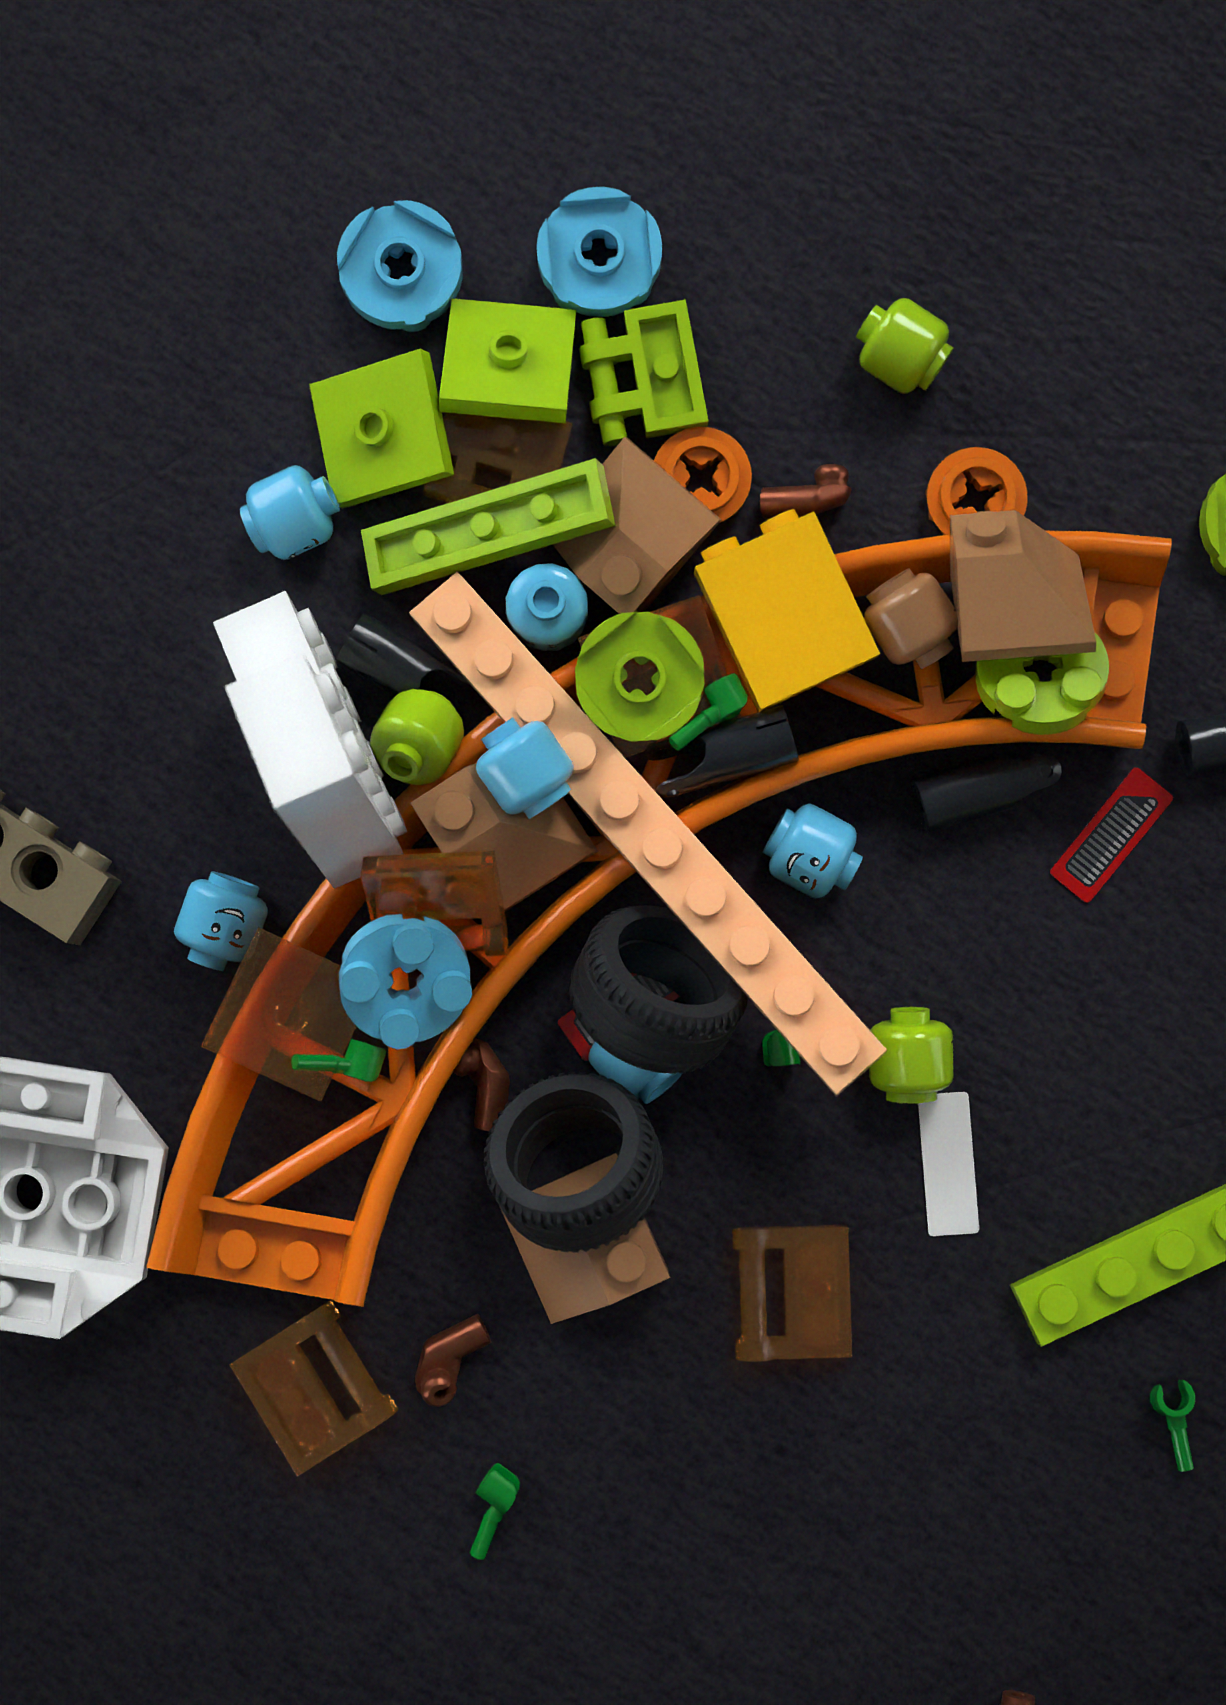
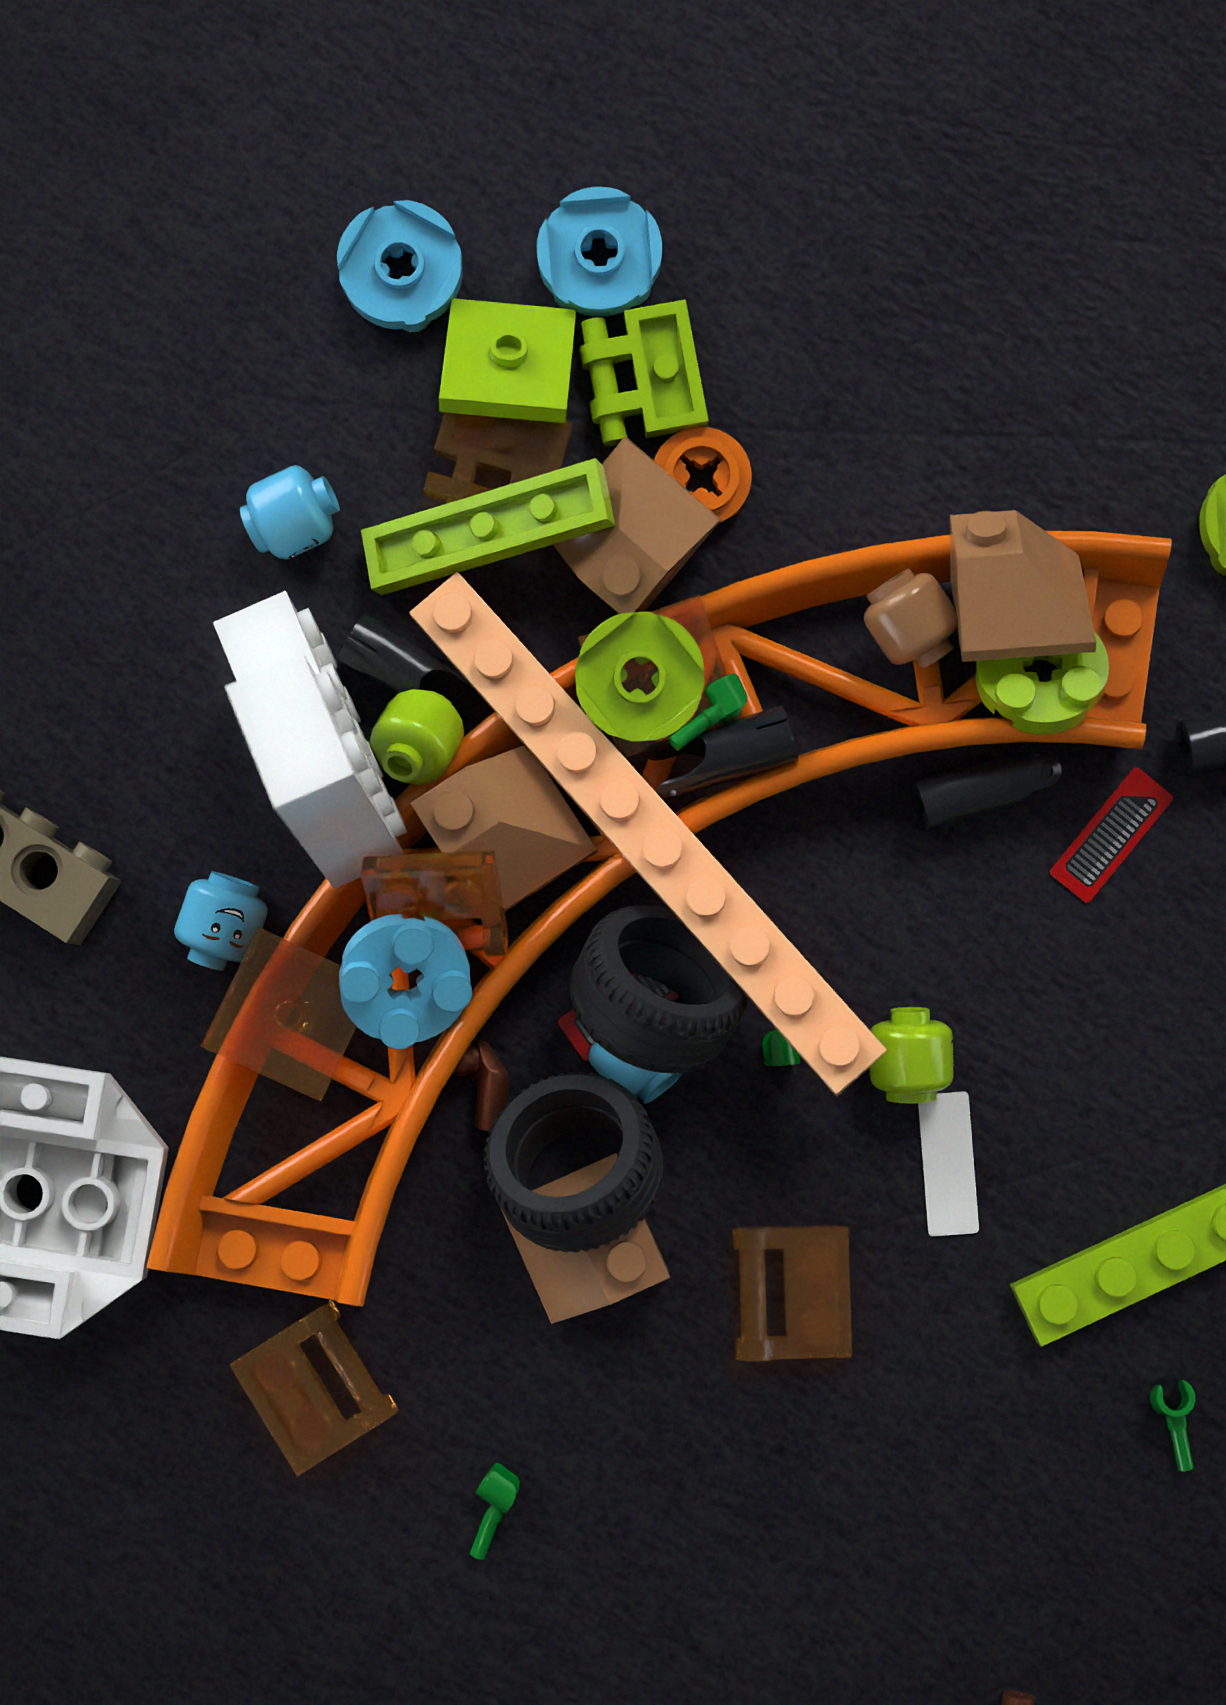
(360, 1061): green hand -> none
(381, 428): lime plate -> none
(442, 1359): copper arm -> none
(524, 767): medium azure head -> none
(547, 607): medium azure head -> none
(784, 609): yellow brick -> none
(812, 851): medium azure head -> none
(828, 493): copper arm -> none
(904, 345): lime head -> none
(986, 471): orange gear -> none

